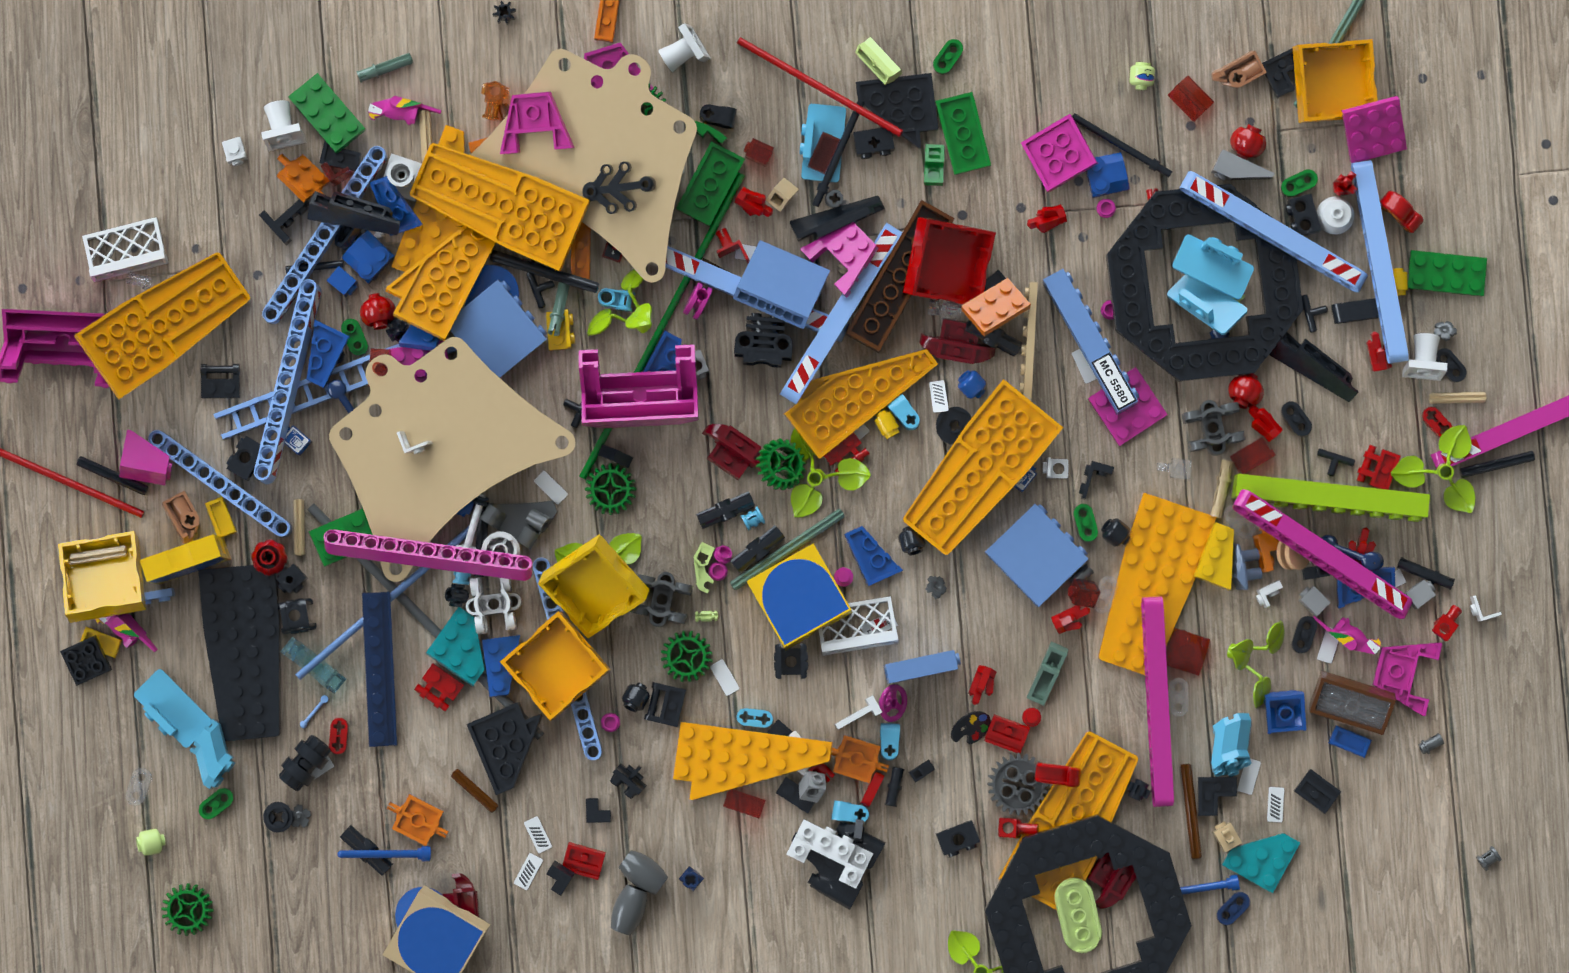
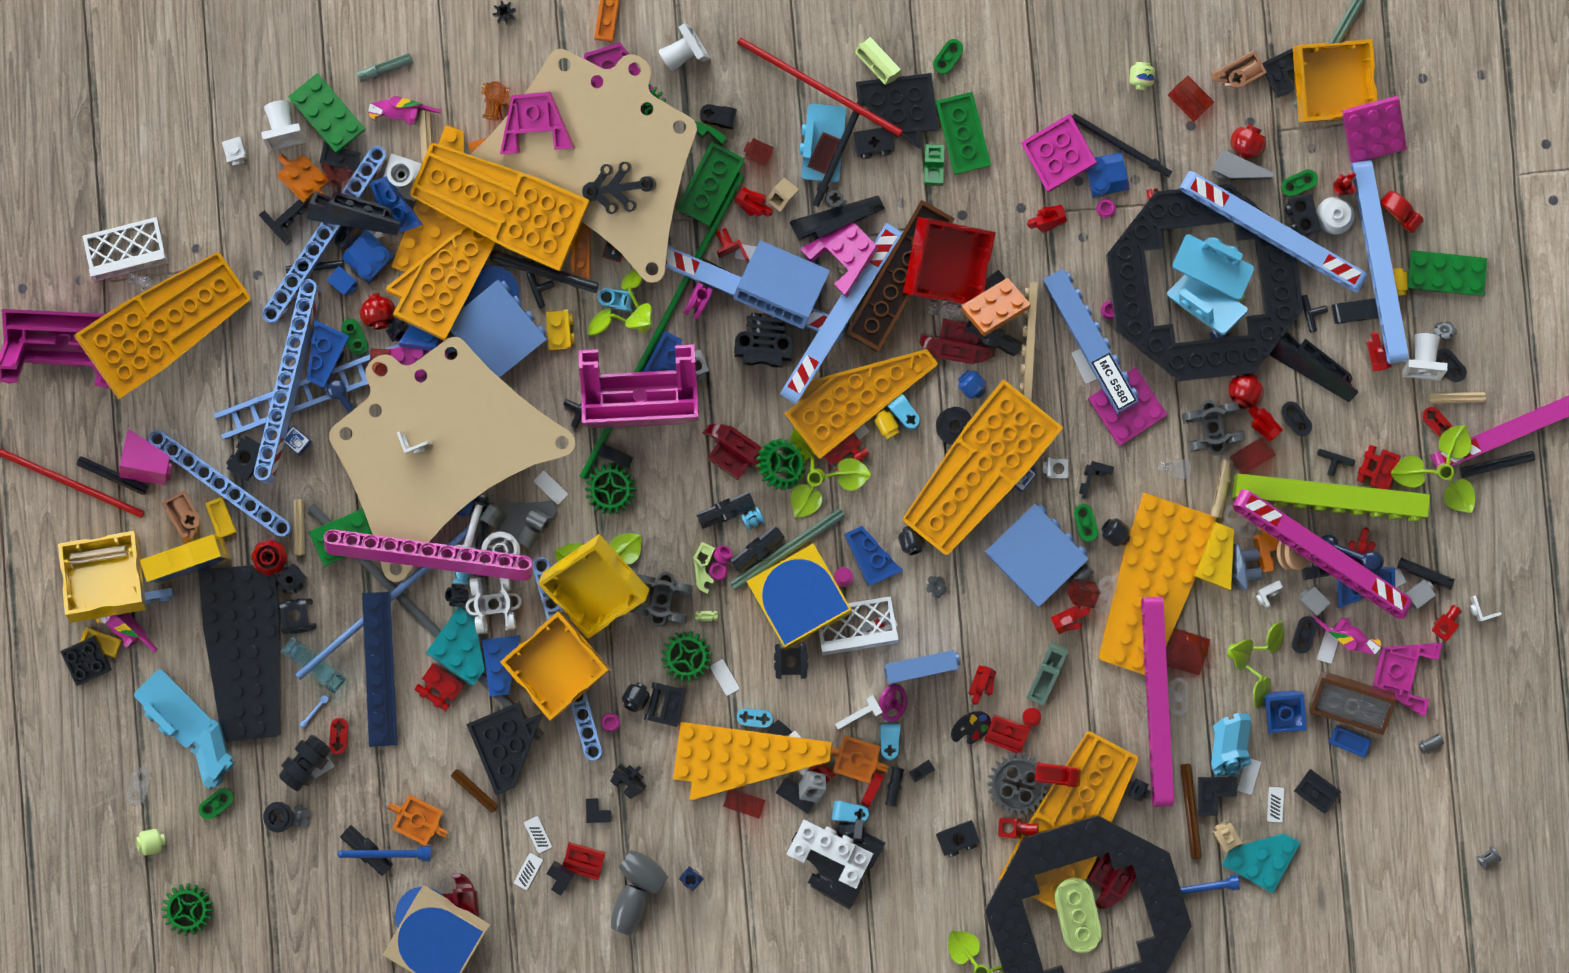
(220, 387): black plate -> none
(557, 314): sand green axle -> none
(938, 396): white sticker -> none
(1232, 908): dark blue plate -> none

